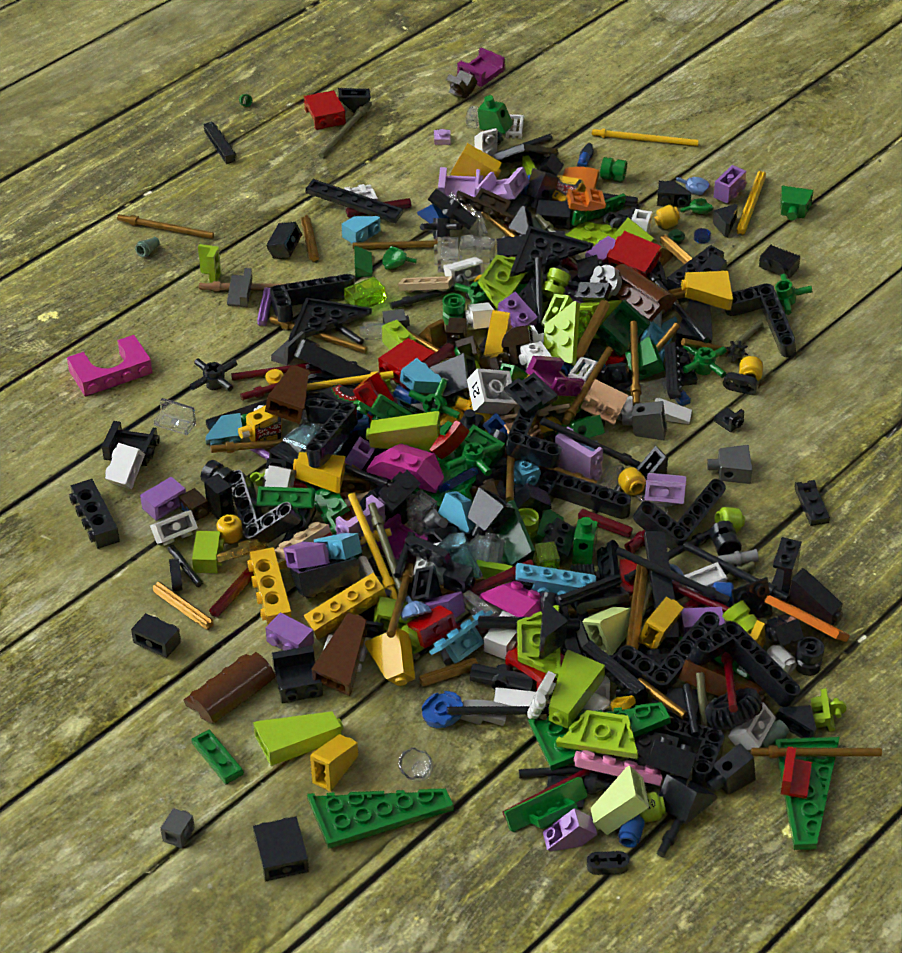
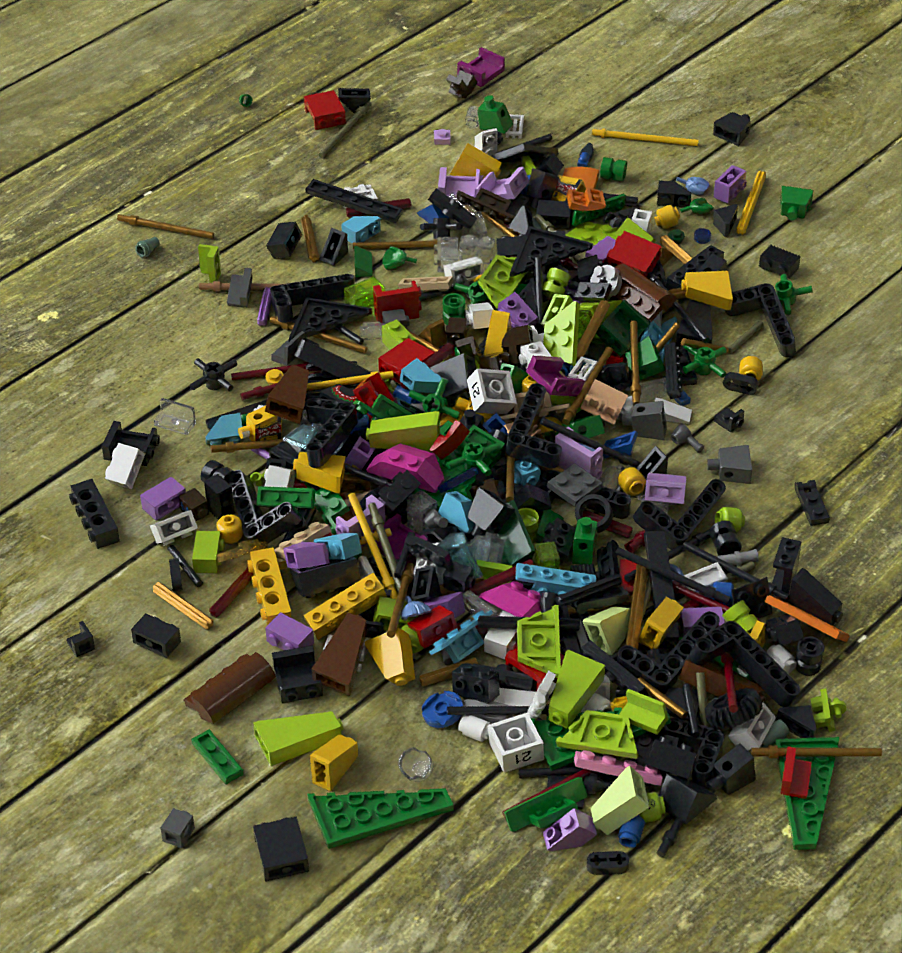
(82, 642): none -> black panel
(95, 379): dark pink arch -> none
(219, 142): black piece -> none
(335, 247): none -> black slope
(397, 299): none -> red panel
(474, 727): none -> white brick
(476, 682): none -> black brick
(515, 742): none -> white brick
(531, 393): black slope -> none
(552, 630): black slope -> none
(574, 484): none -> dark grey plate
(591, 500): none -> black tyre
(623, 443): none -> blue slope
(645, 712): none -> lime panel
(682, 434): none -> dark grey bar
(731, 349): black gear -> none
(732, 128): none -> black torso

